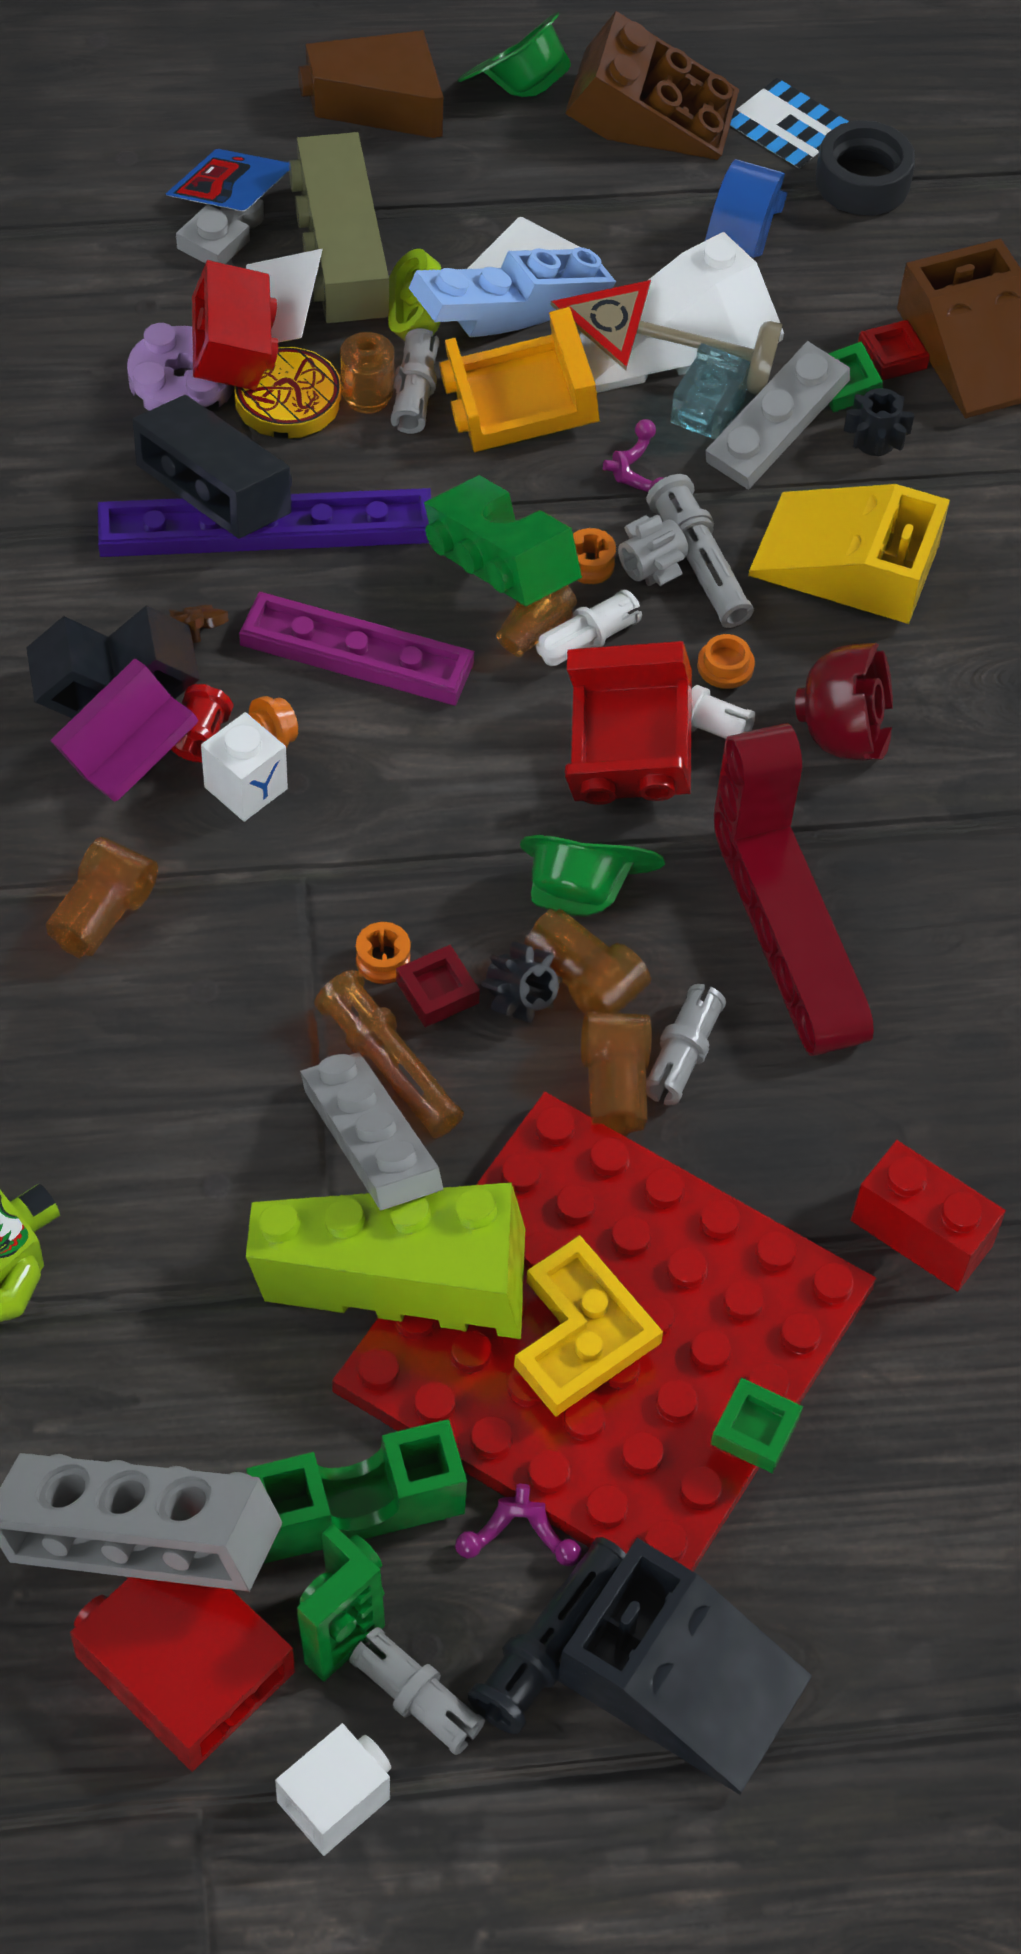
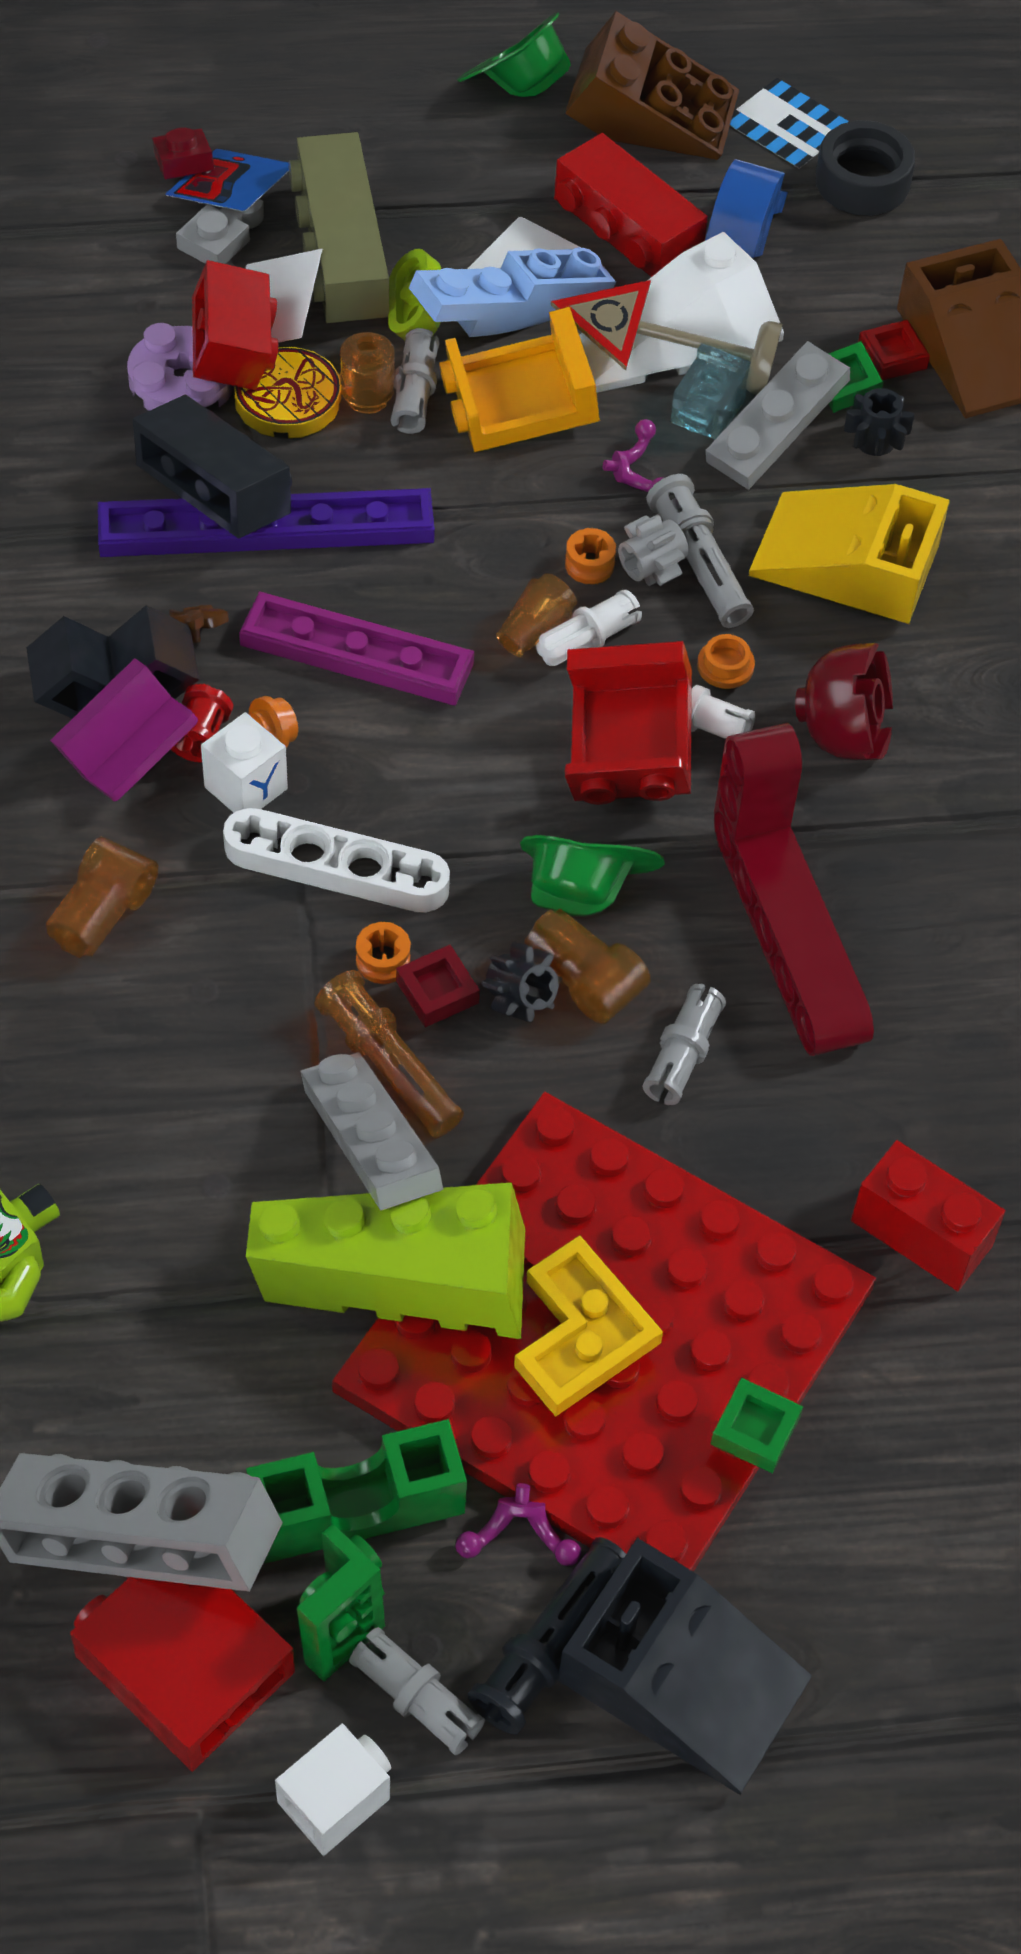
(183, 152): none -> dark red plate
(332, 868): none -> white beam
(375, 83): reddish brown slope -> none
(517, 557): green arch -> none
(617, 1055): clear orange piece -> none
(627, 204): none -> red brick

